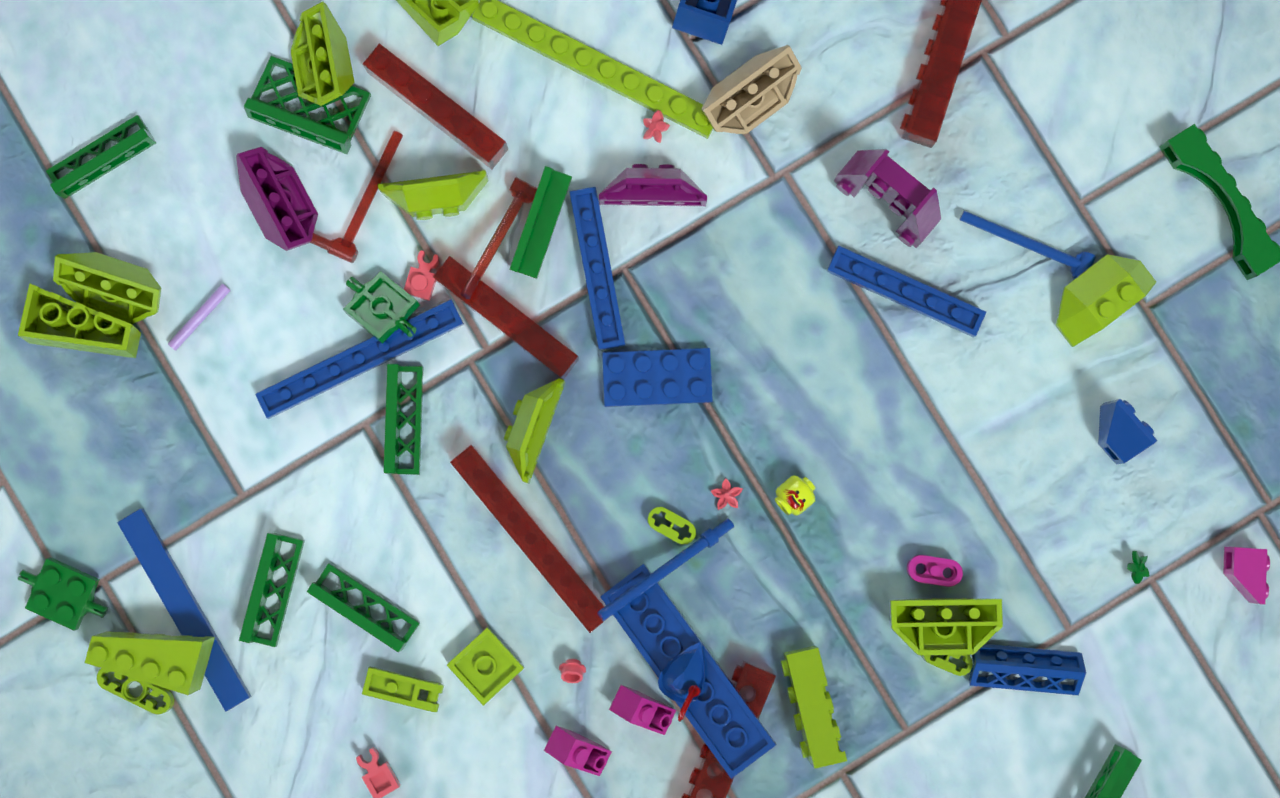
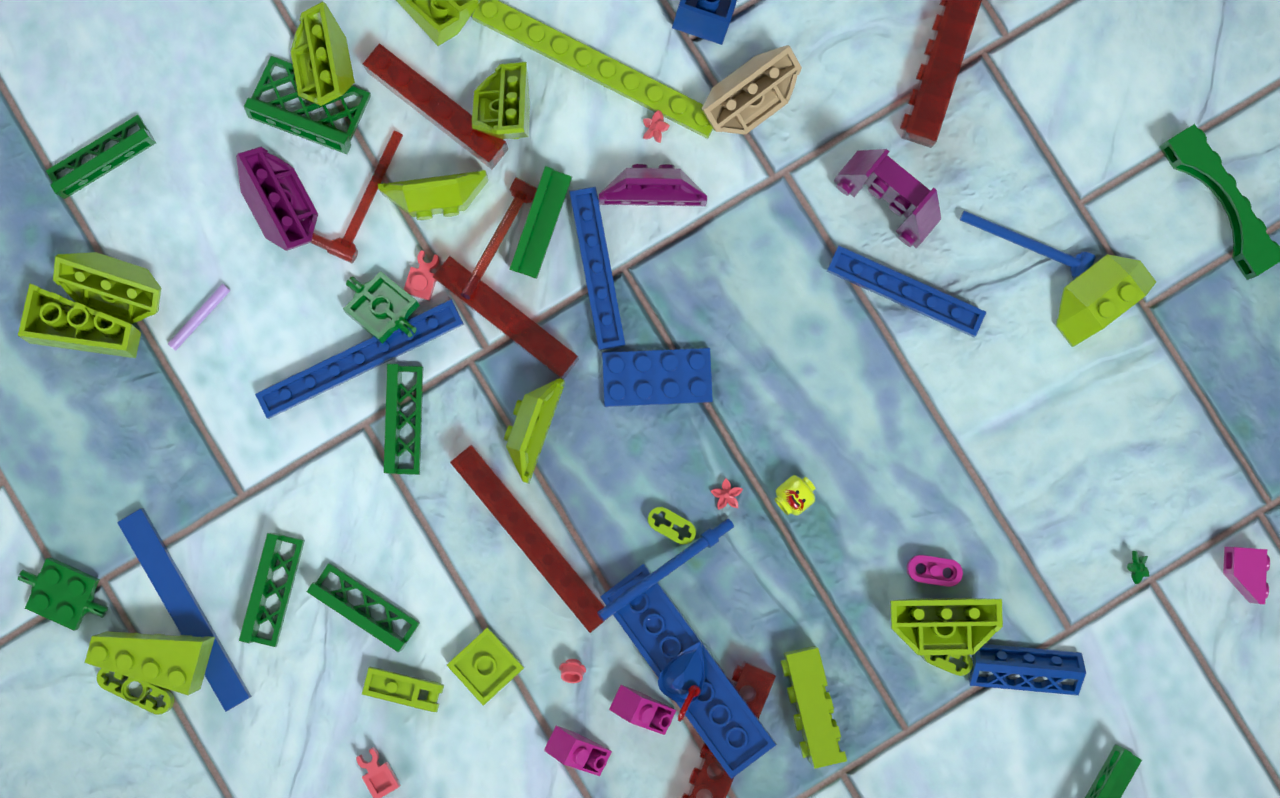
(503, 103): none -> lime wedge
(1122, 432): blue slope -> none

